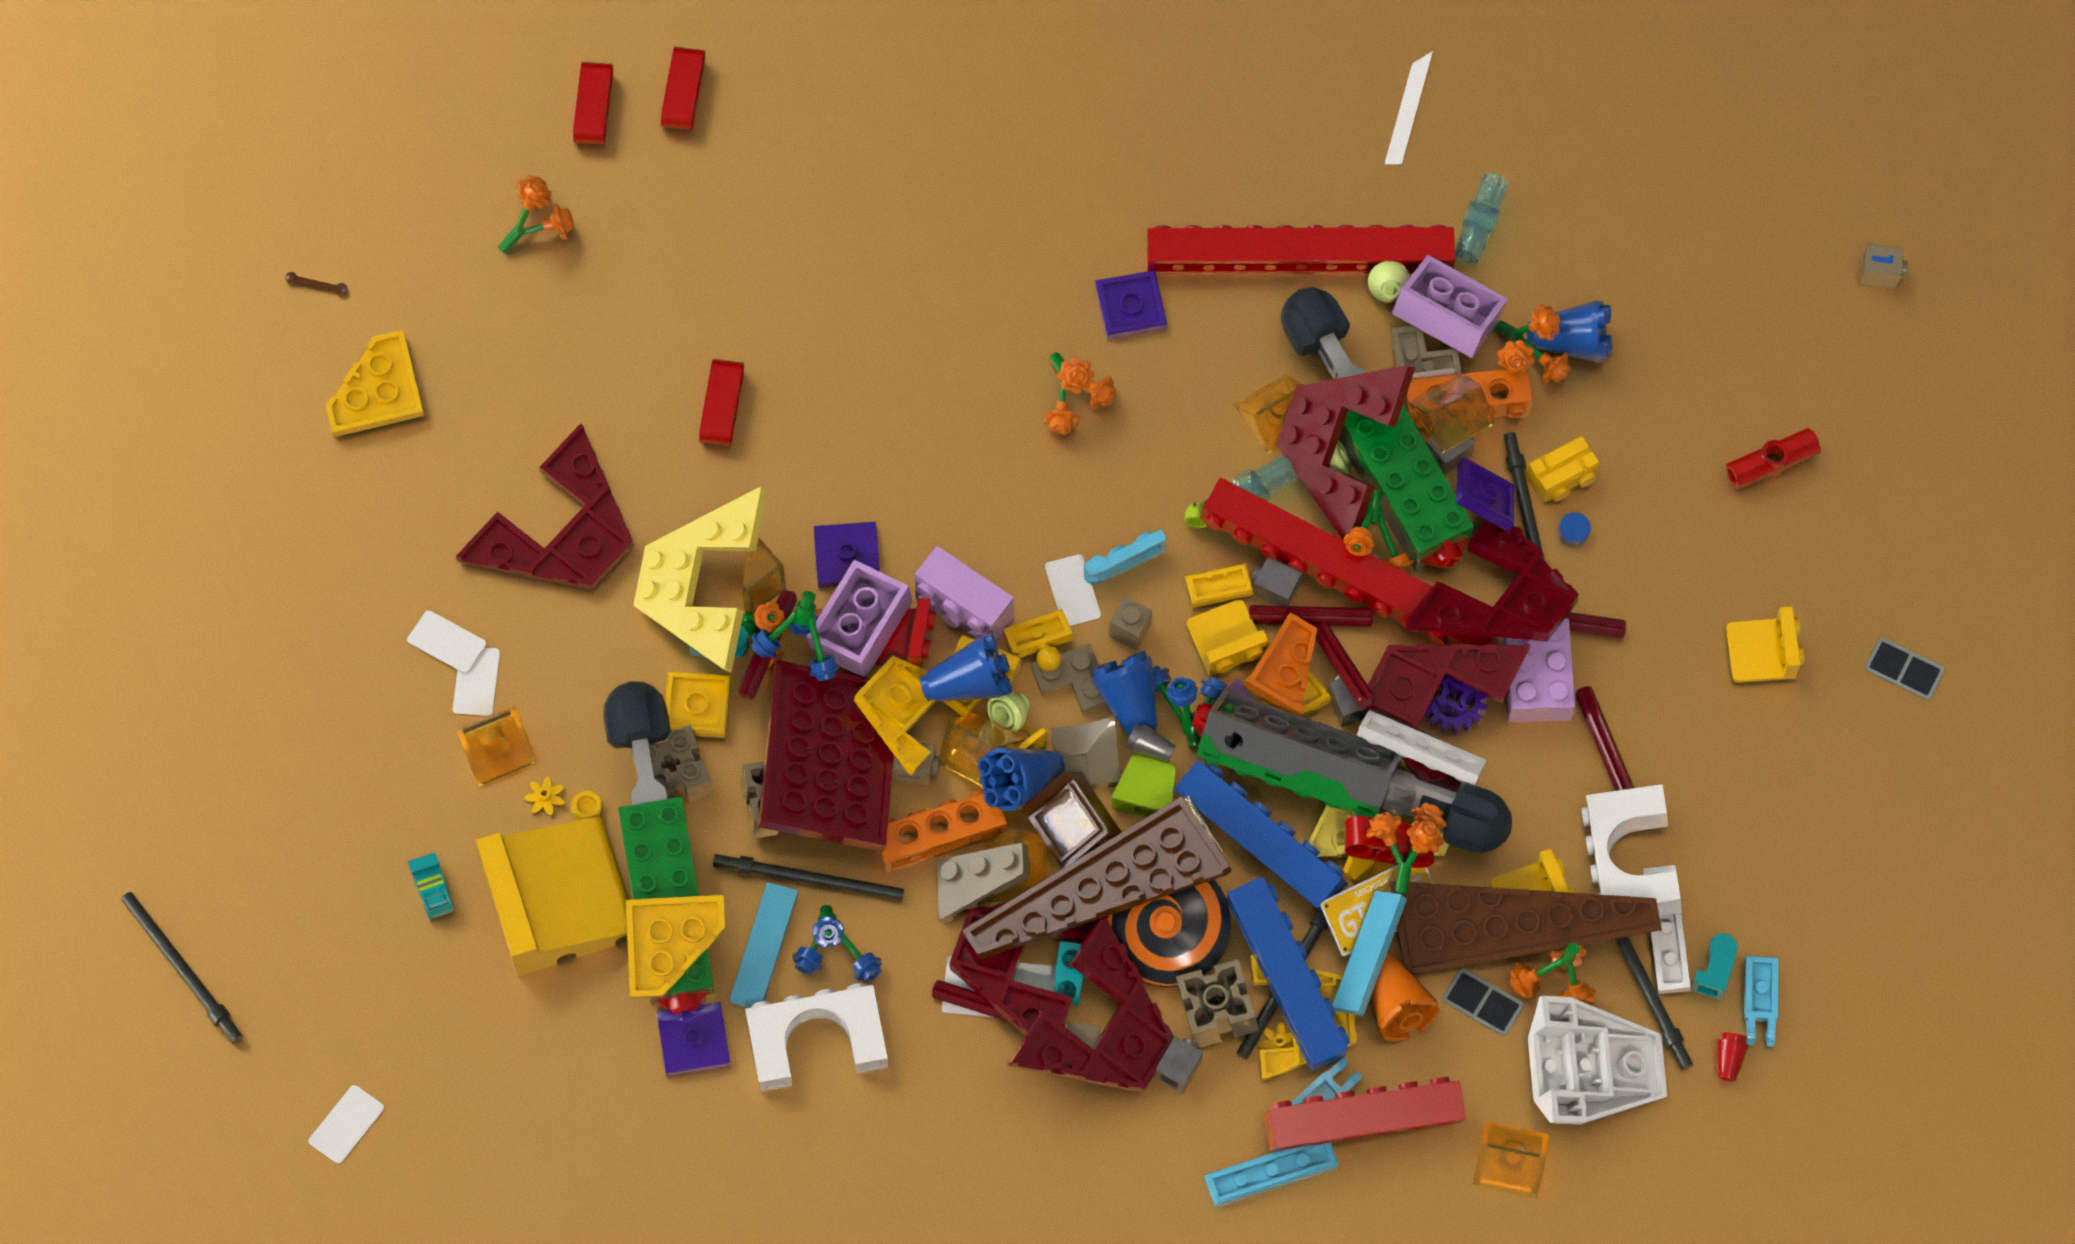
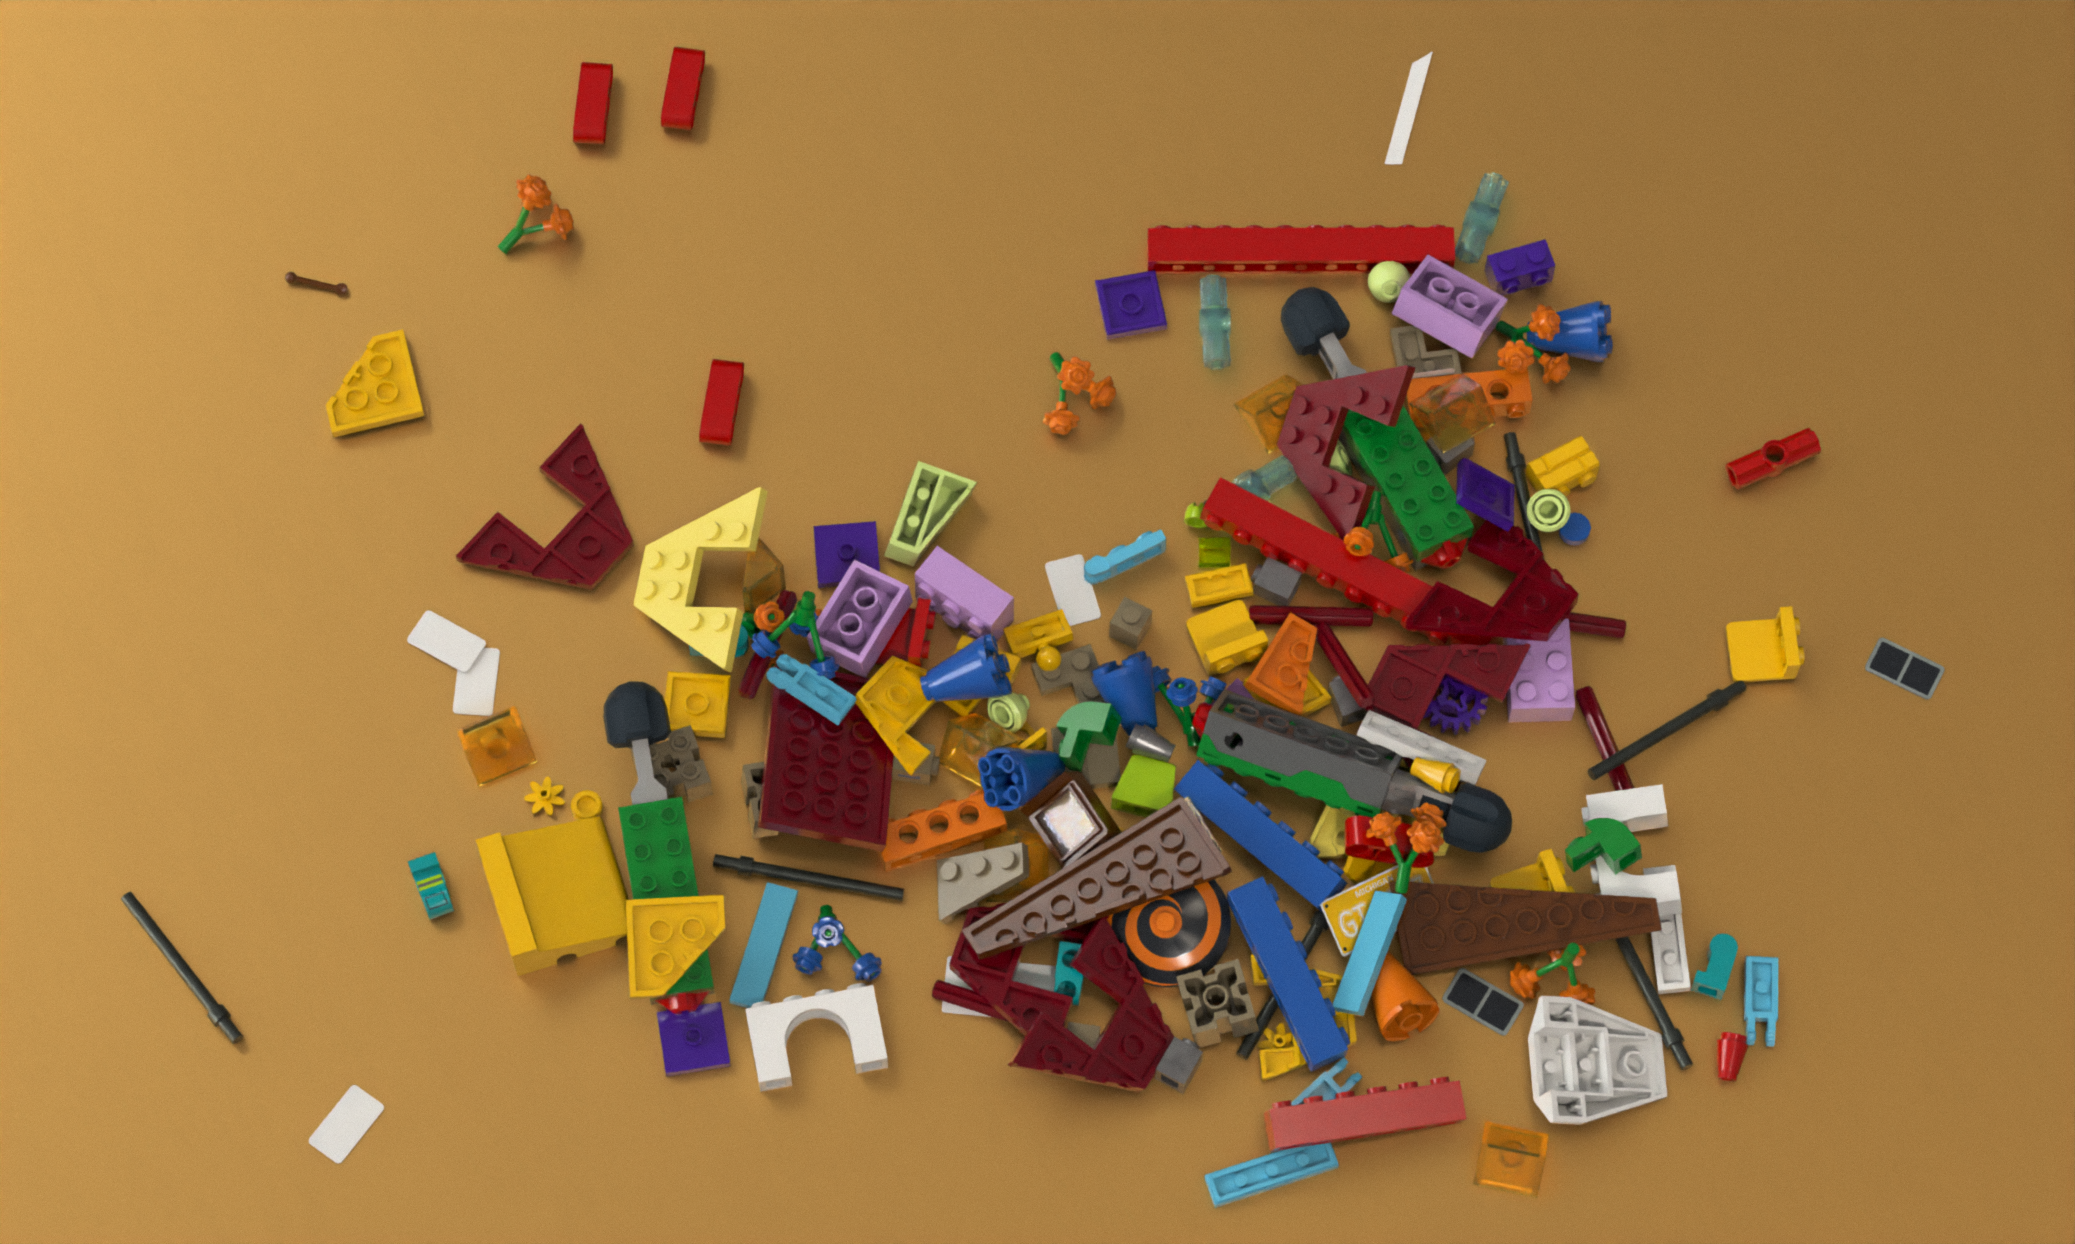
(811, 689): none -> medium azure hinge
(926, 510): none -> yellowish green wedge
(1083, 725): none -> green brick
(1214, 322): none -> clear light blue piece
(1214, 552): none -> clear neon green tile
(1437, 774): none -> yellow cone
(1520, 268): none -> dark purple brick
(1548, 510): none -> yellowish green brick
(1606, 839): none -> green brick
(1715, 701): none -> pearl dark grey bar
(1882, 266): dark tan brick -> none

